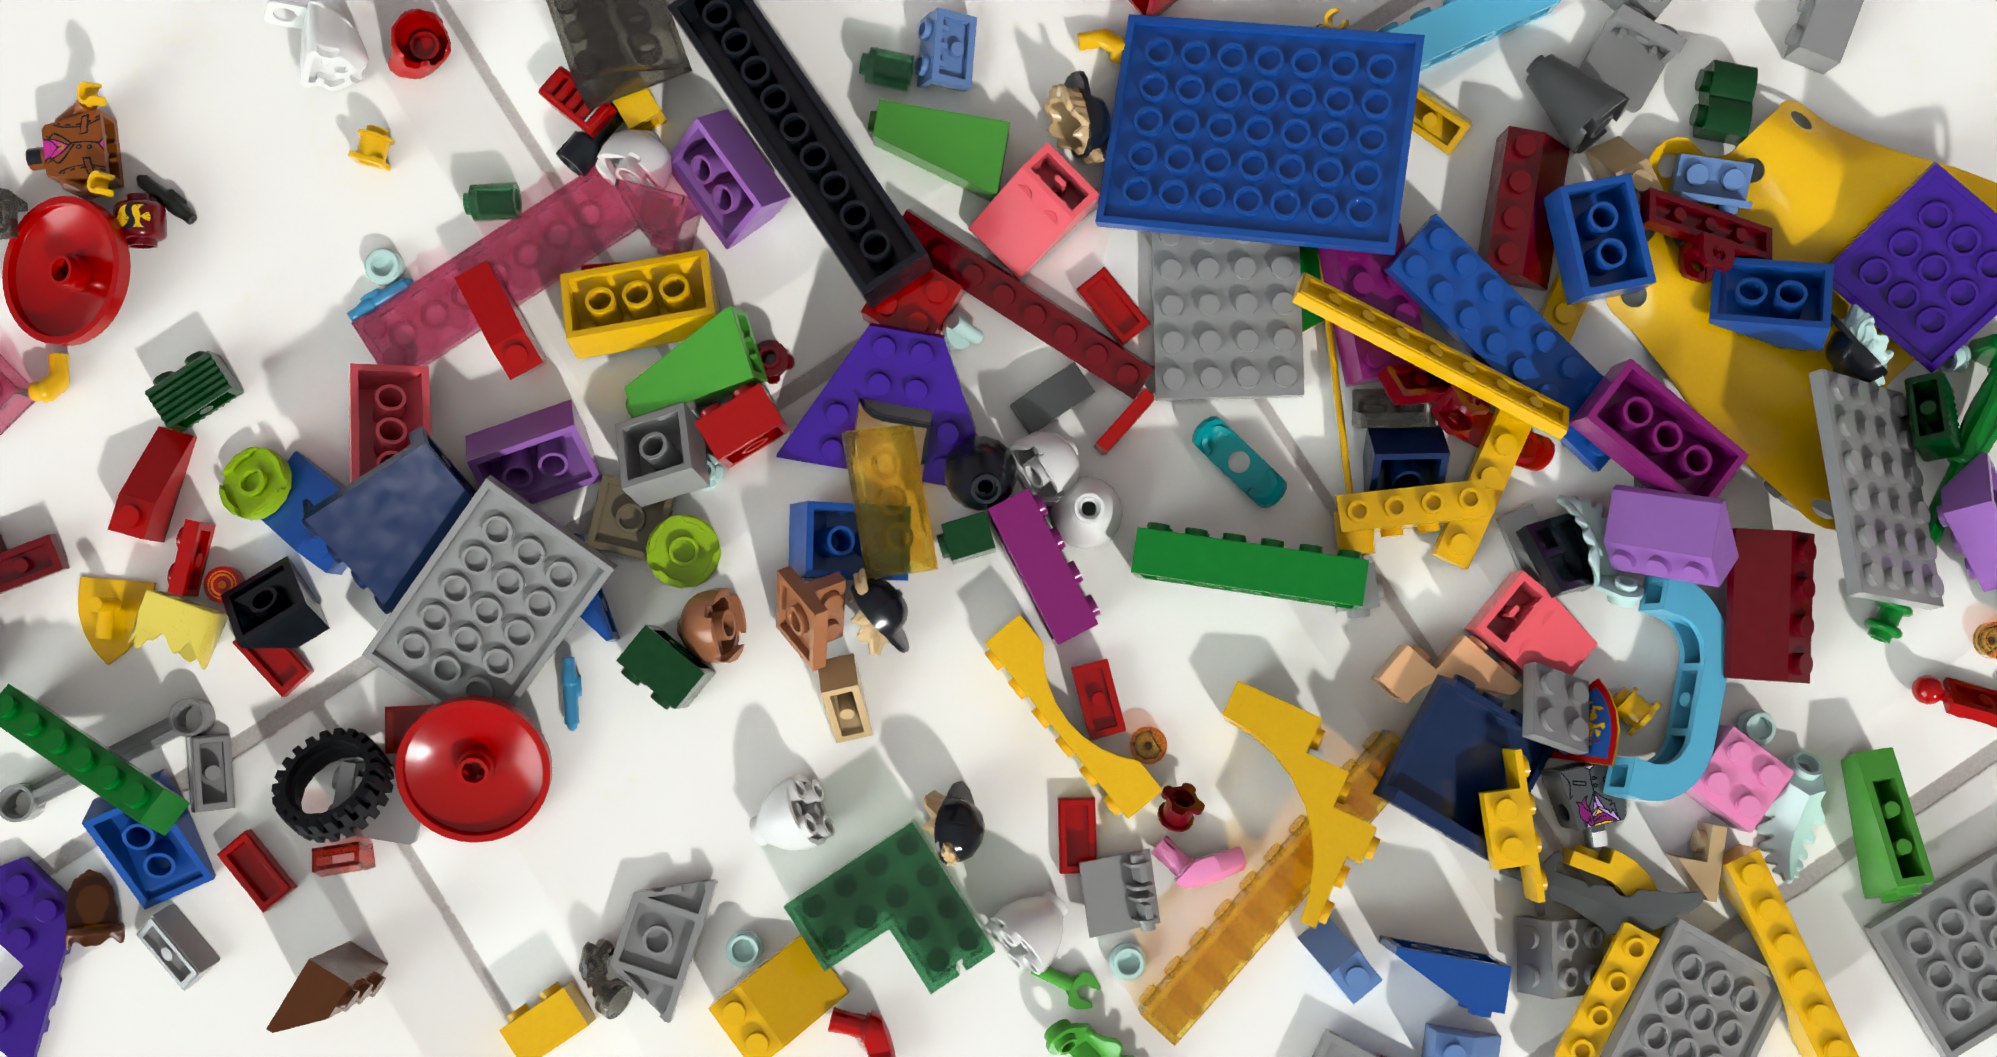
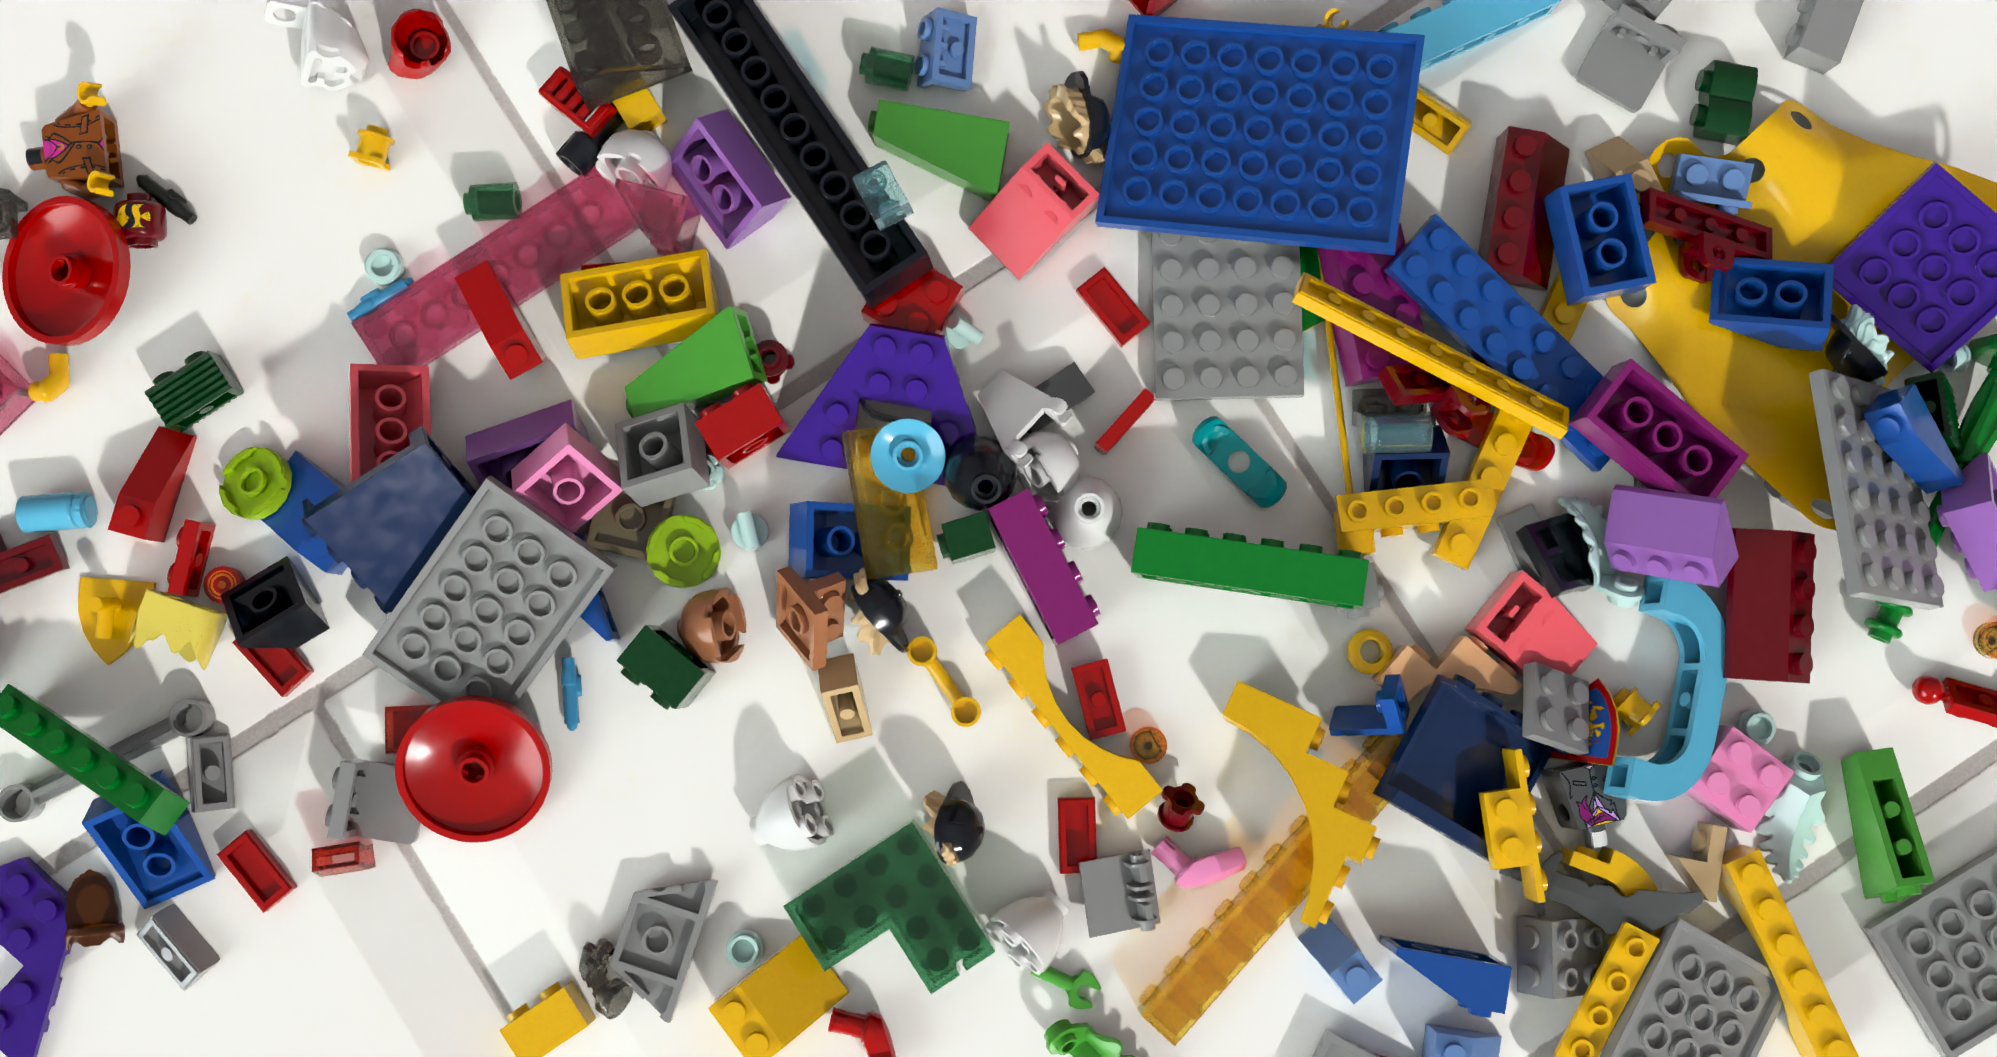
(56, 511): none -> medium azure piece
(314, 758): black tyre -> none
(329, 986): reddish brown slope -> none
(567, 478): none -> bright pink brick
(749, 531): none -> light aqua plate
(882, 195): none -> clear light blue bracket
(903, 474): none -> medium azure dish
(964, 710): none -> yellow bar
(1013, 410): none -> white flag
(1031, 309): dark red plate -> none
(1127, 961): light aqua plate -> none
(1355, 644): none -> yellow piece
(1384, 718): none -> blue bracket
(1396, 434): none -> clear light blue piece
(1574, 101): dark grey cone -> none
(1913, 439): none -> blue slope

